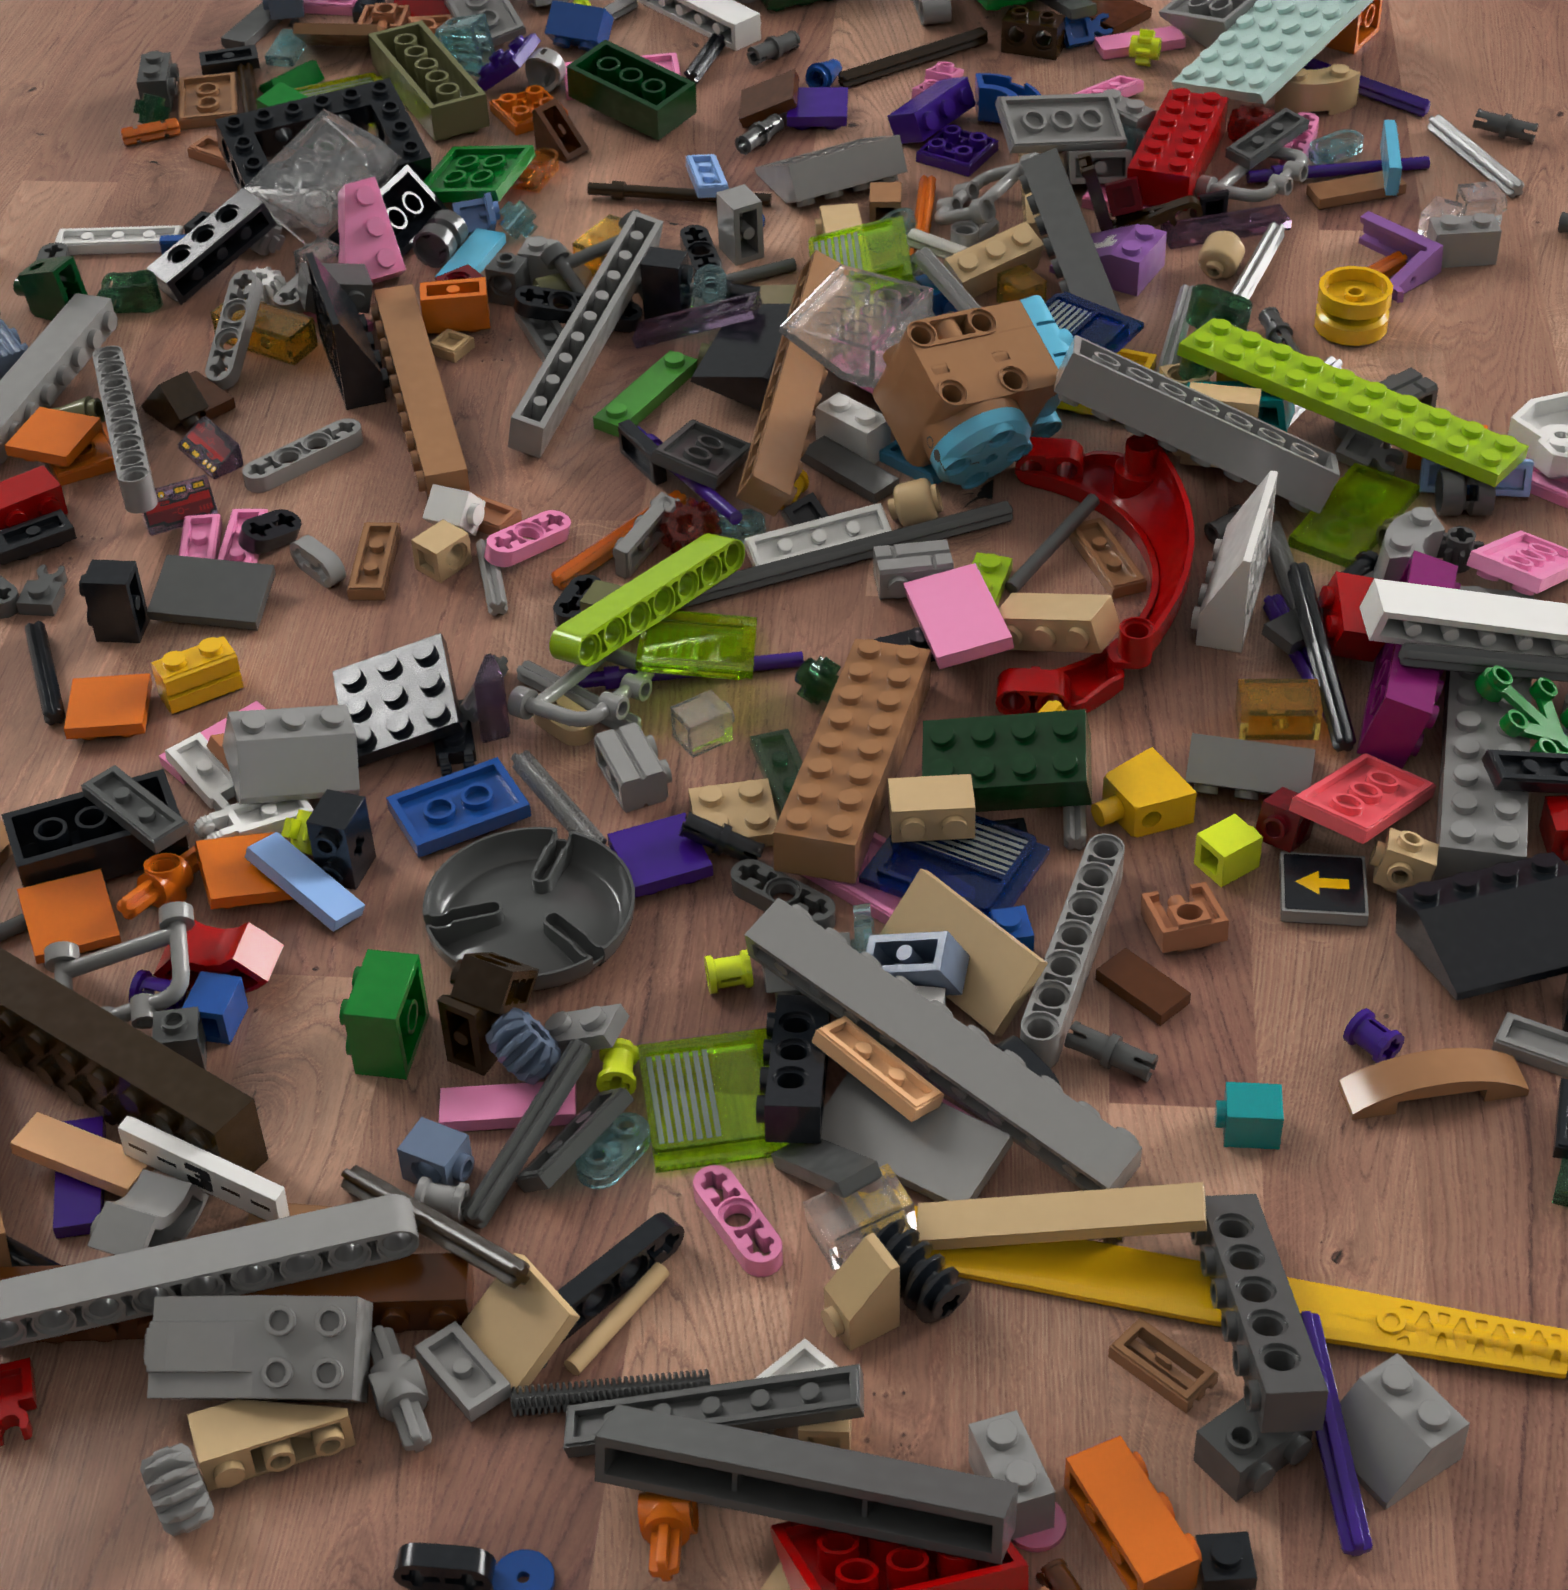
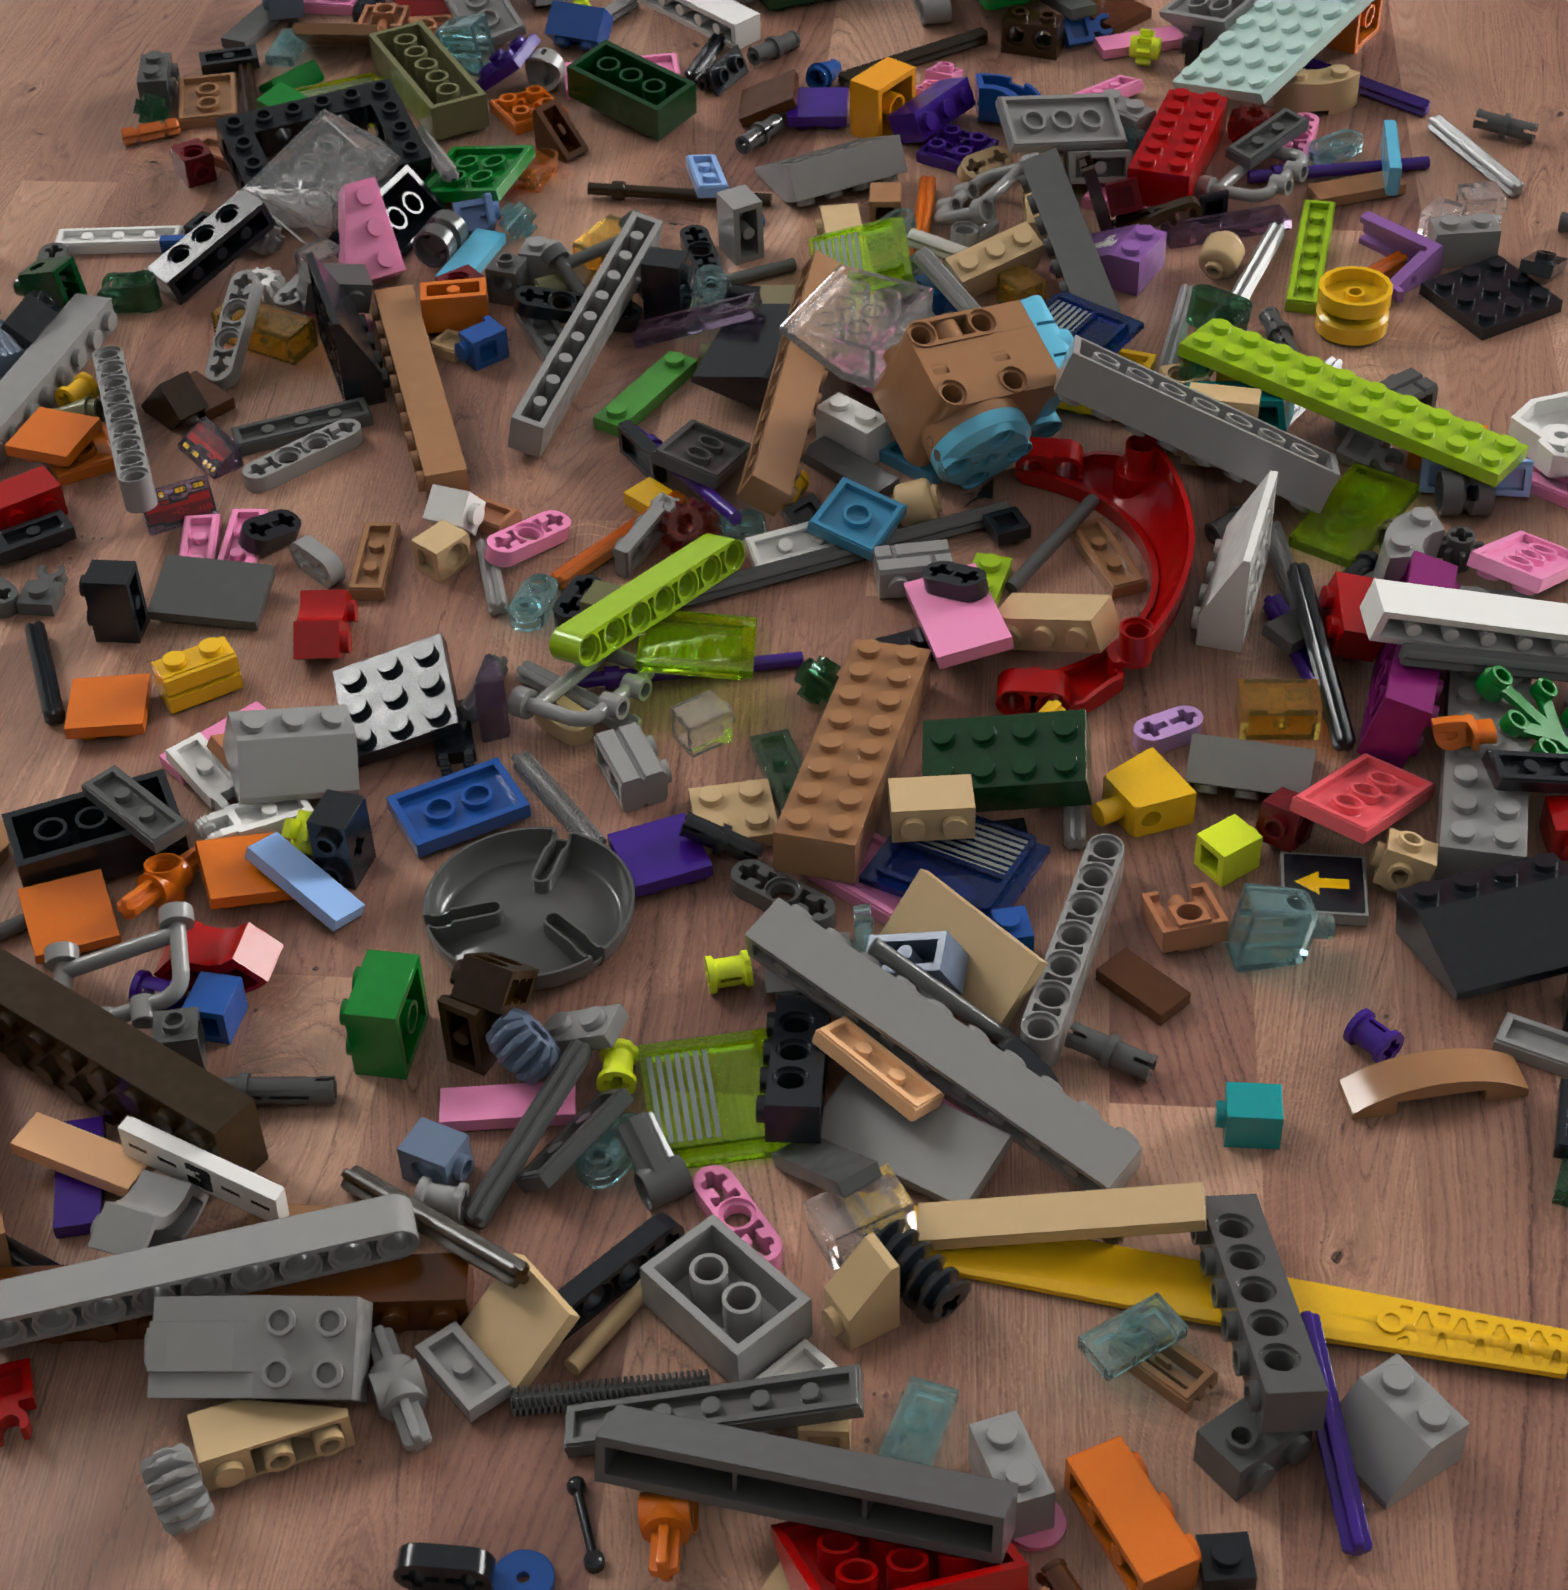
(31, 317): none -> black slope
(82, 386): none -> yellow bush
(193, 163): none -> dark red brick
(286, 1089): none -> dark grey pin
(287, 428): none -> dark grey tile
(324, 624): none -> red brick
(439, 158): none -> light grey axle
(482, 344): none -> blue brick
(533, 603): none -> clear light blue plate
(593, 1559): none -> black hinge
(641, 494): none -> yellow tile
(658, 1172): none -> dark grey piece
(724, 72): none -> black hinge
(726, 1300): none -> light grey brick
(856, 518): none -> dark azure tile
(879, 93): none -> light orange brick
(920, 1422): none -> clear light blue plate
(938, 991): none -> dark grey bar
(955, 581): none -> black beam
(982, 160): none -> tan beam
(1006, 526): none -> black plate
(1132, 1336): none -> clear light blue plate
(1167, 729): none -> lavender beam
(1192, 44): none -> black plate
(1274, 927): none -> clear light blue torso
(1310, 256): none -> lime tile
(1462, 731): none -> orange piece
(1490, 297): none -> black plate
(1543, 264): none -> black plate

